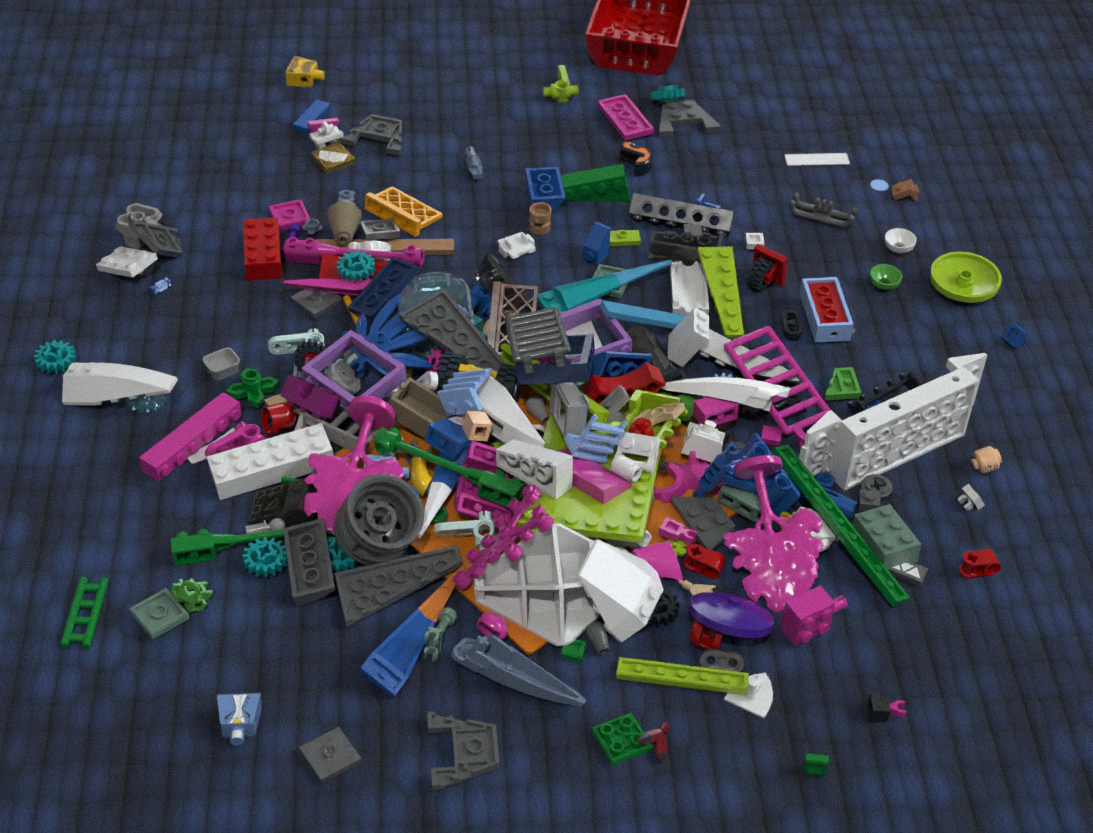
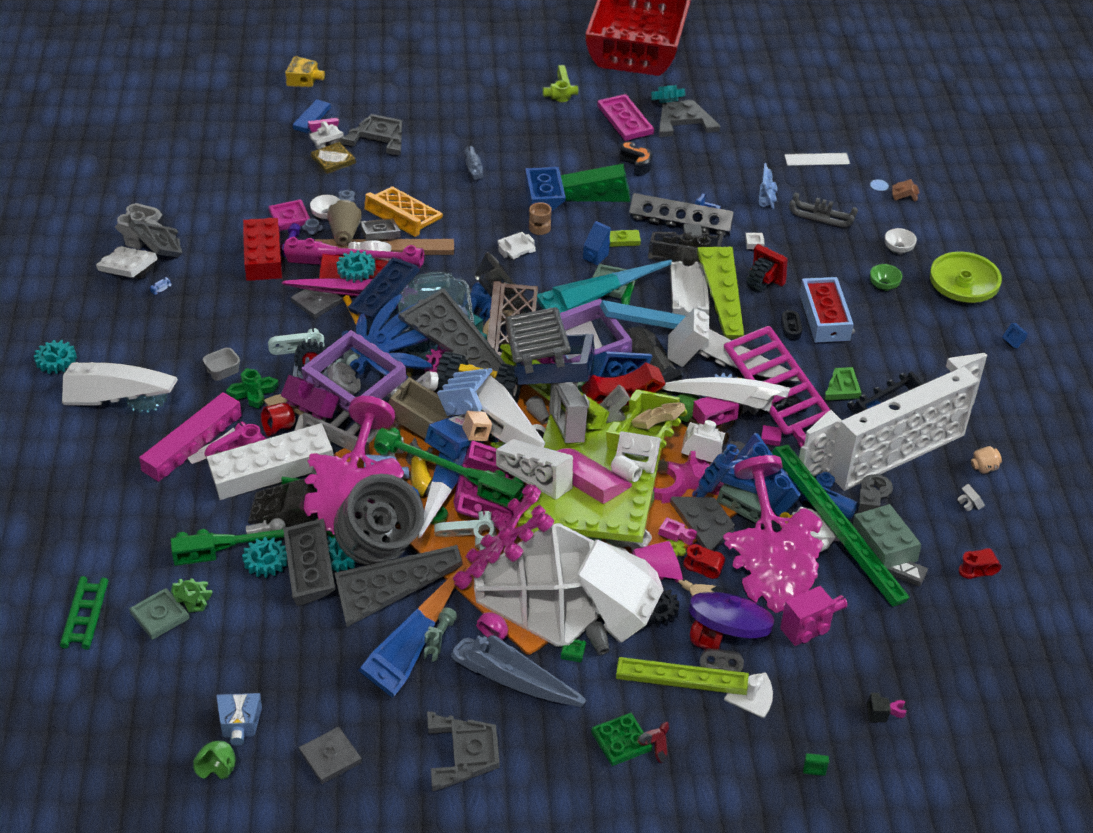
(215, 758): none -> bright green helmet
(321, 204): none -> white piece
(589, 444): light blue plate -> none
(628, 292): none -> green piece
(642, 426): red plate -> none
(767, 189): none -> light blue hinge

